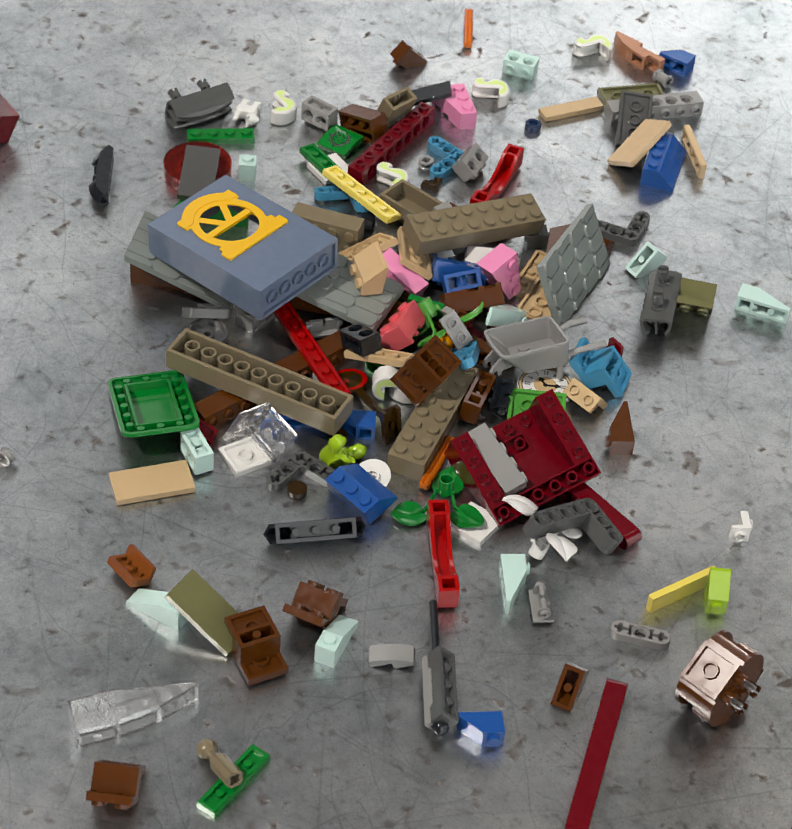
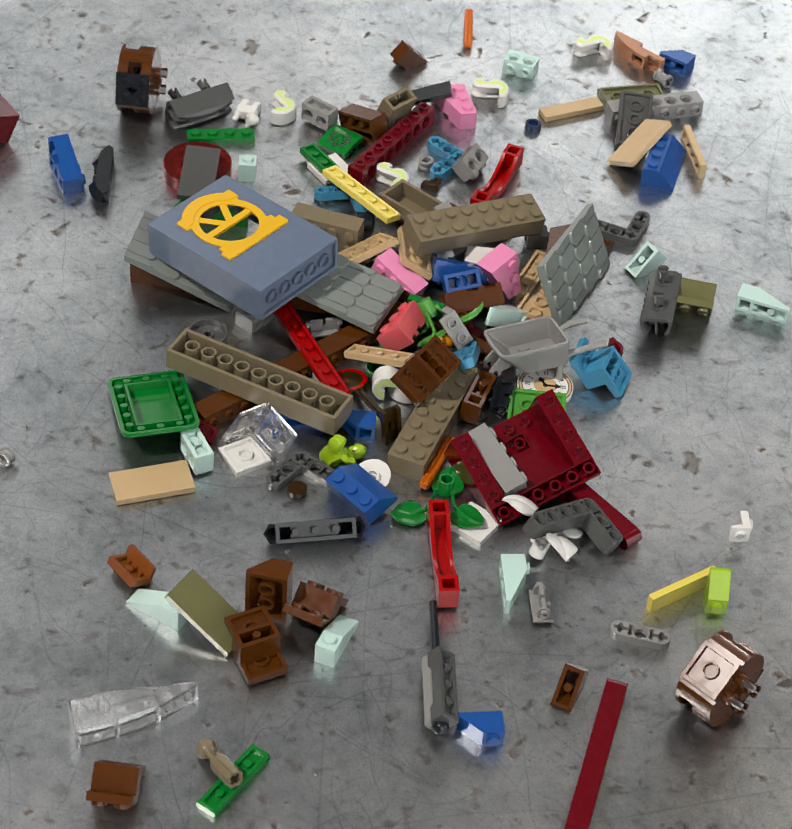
(65, 164): none -> blue wedge
(139, 79): none -> piece
(207, 310): dark grey beam -> none
(270, 586): none -> reddish brown slope
(360, 339): black brick -> none
(369, 270): tan slope -> none
(396, 654): light grey slope -> none
(584, 396): tan bracket -> none
(620, 436): reddish brown slope -> none

